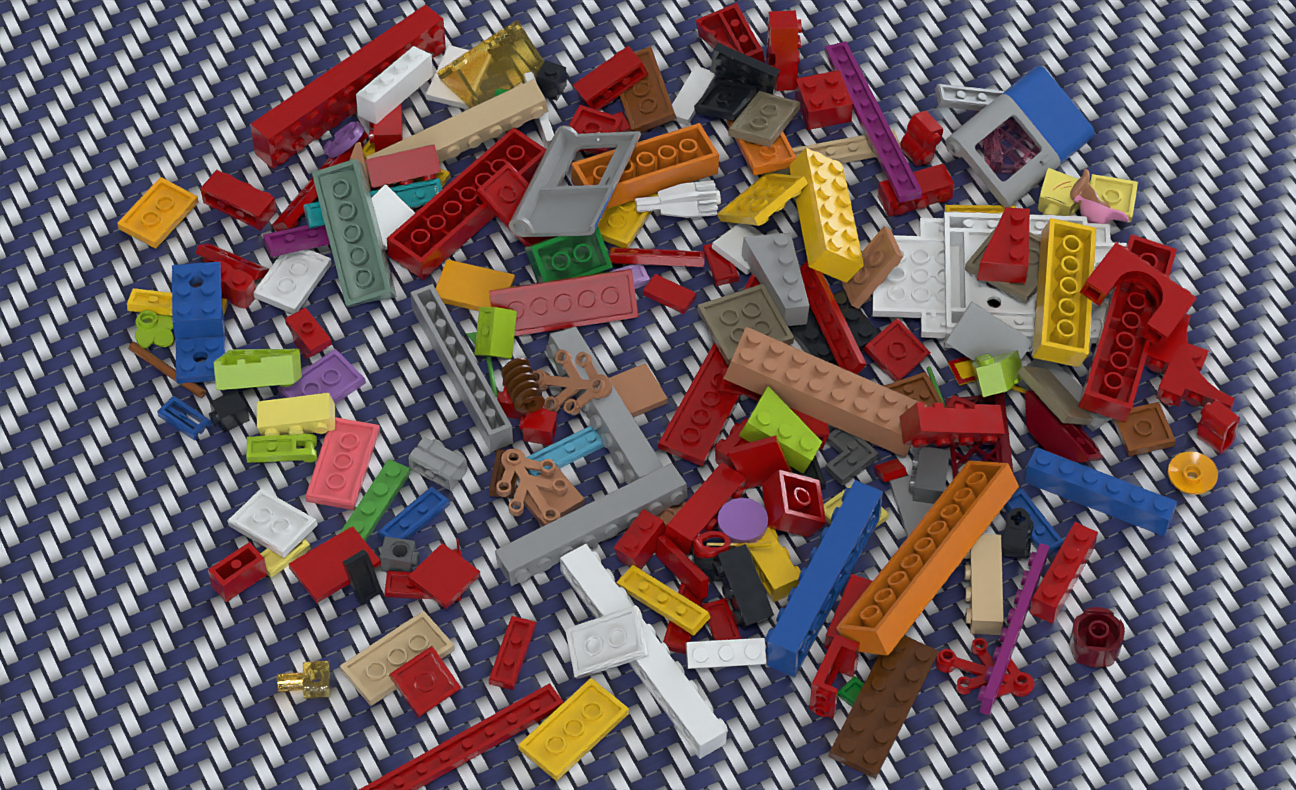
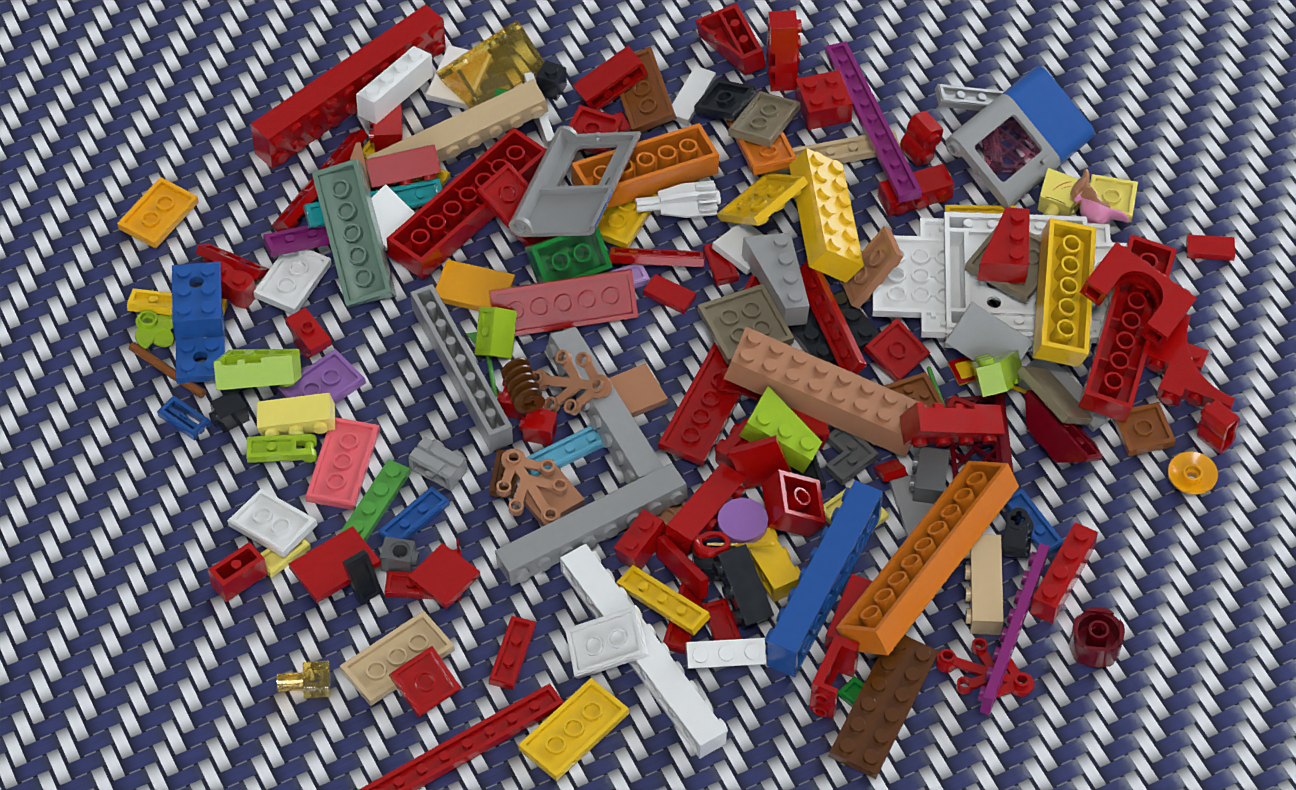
(238, 199): red brick -> none
(344, 139): medium lavender tile -> none
(744, 69): black plate -> none
(1100, 491): blue brick -> none
(1210, 247): none -> red tile

